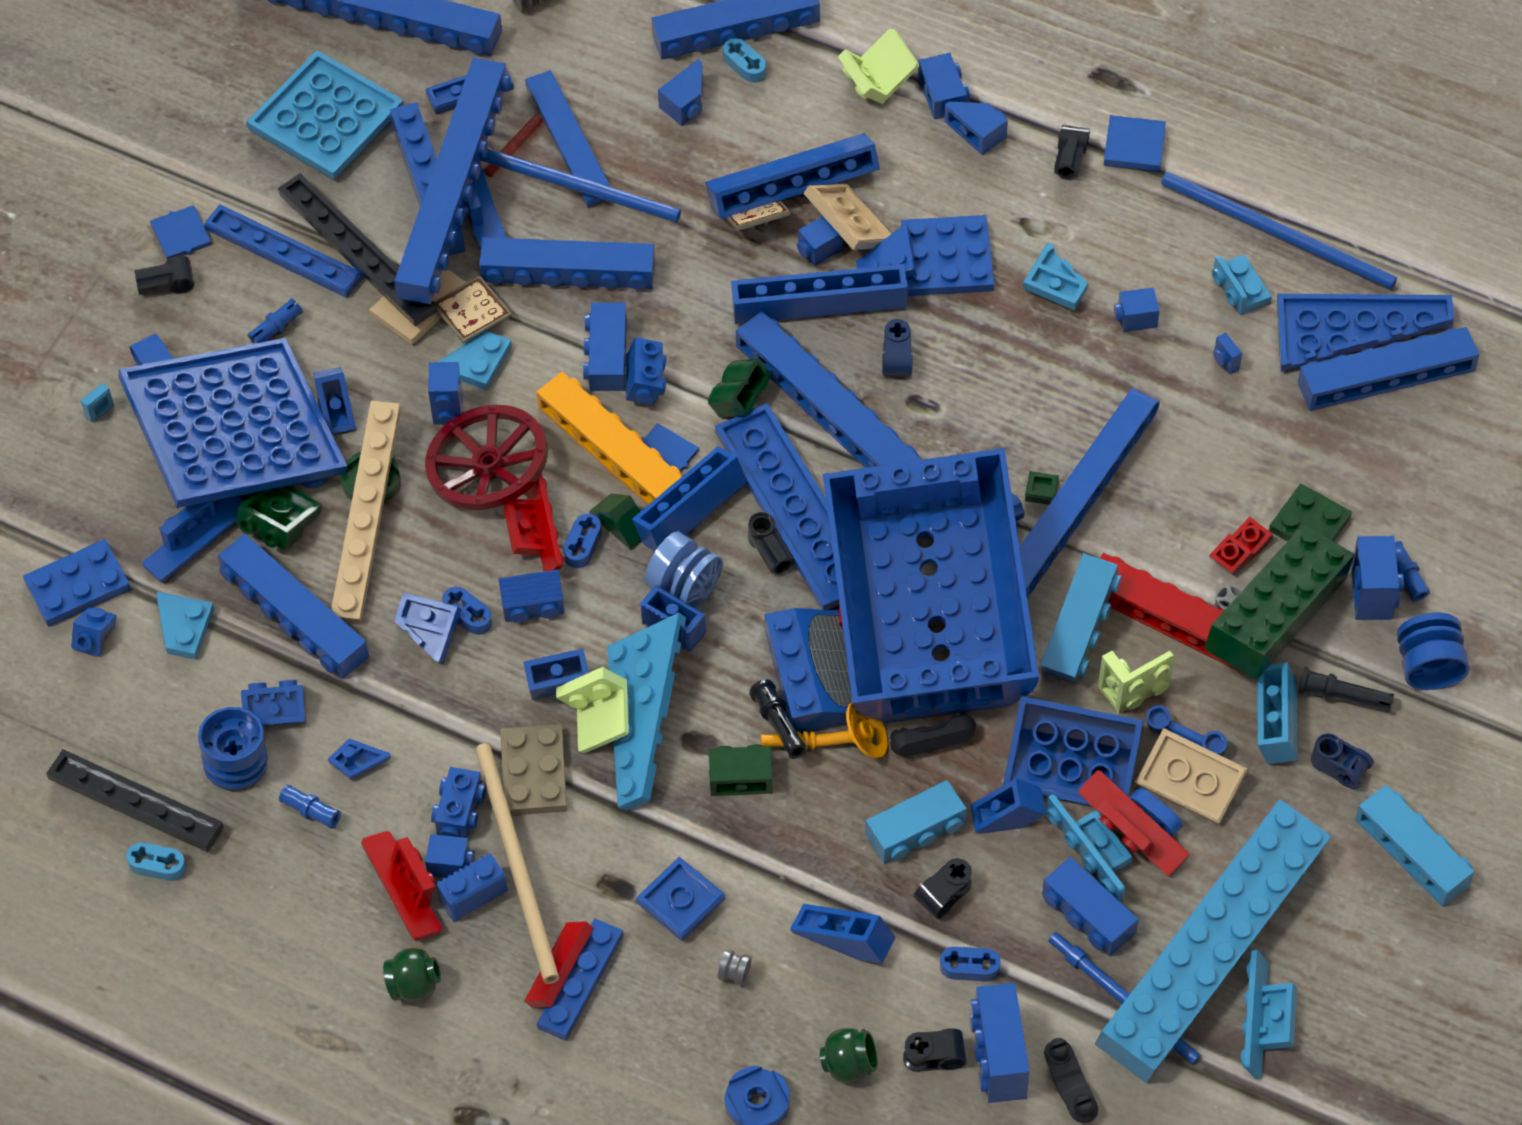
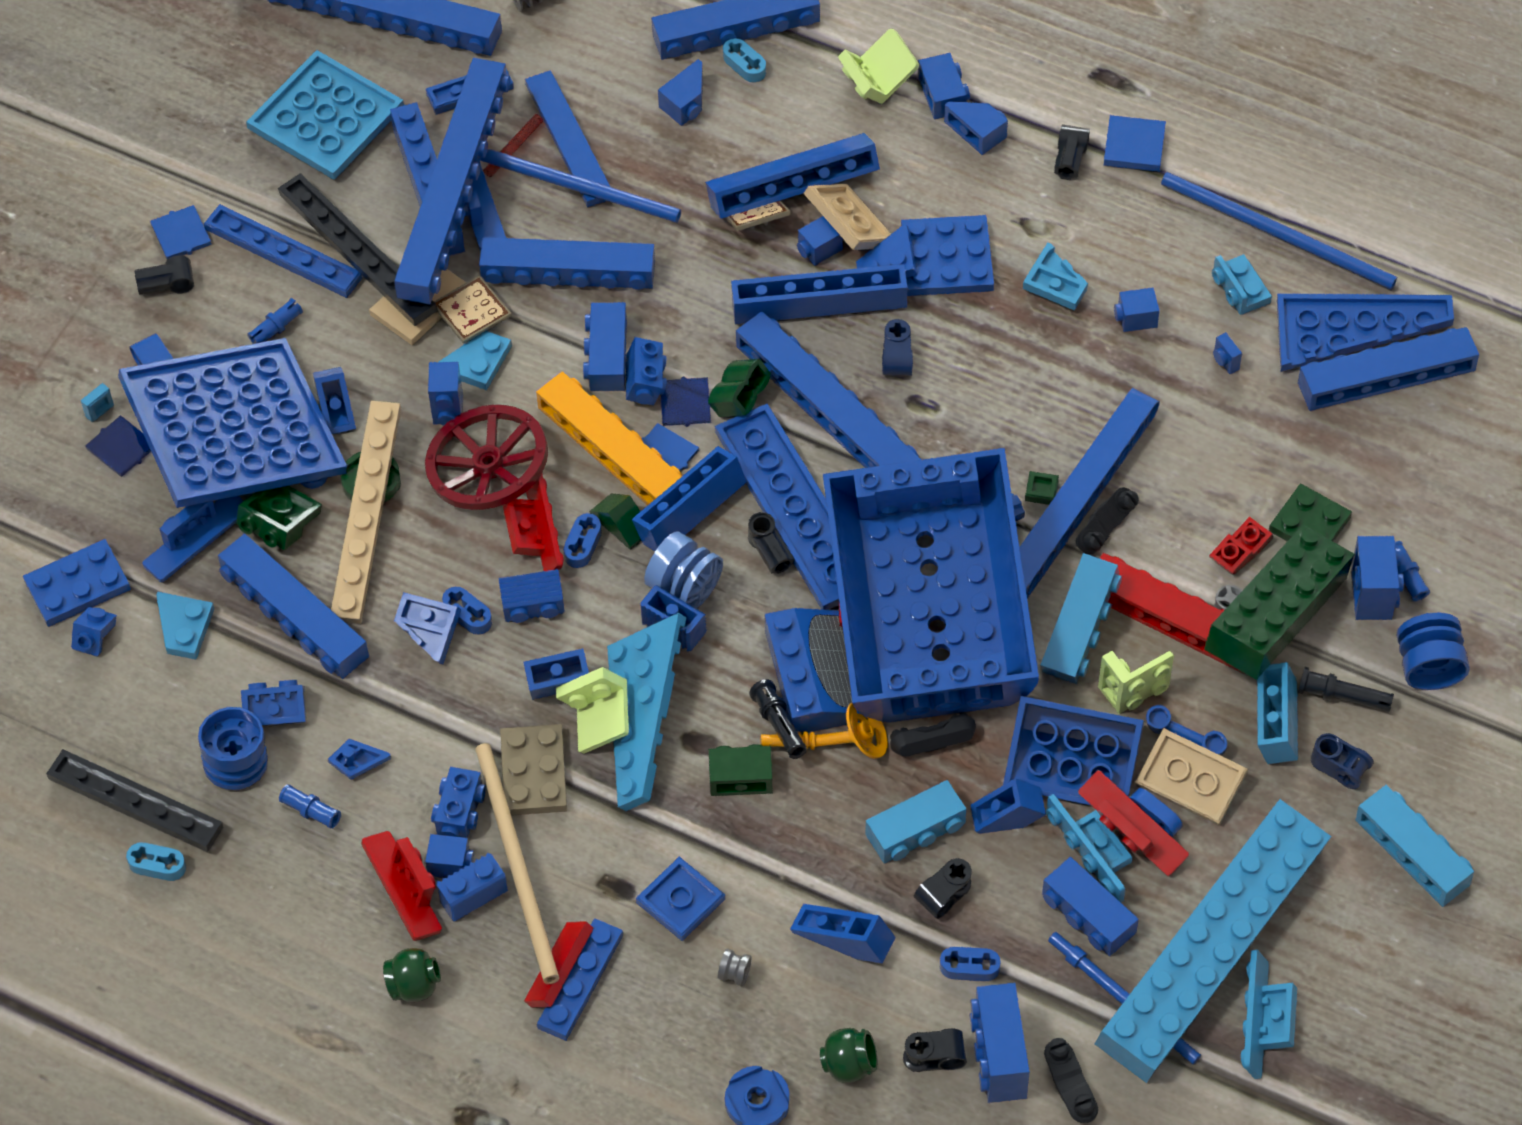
(119, 446): none -> clear blue piece
(686, 402): none -> clear blue piece
(1105, 519): none -> black piece

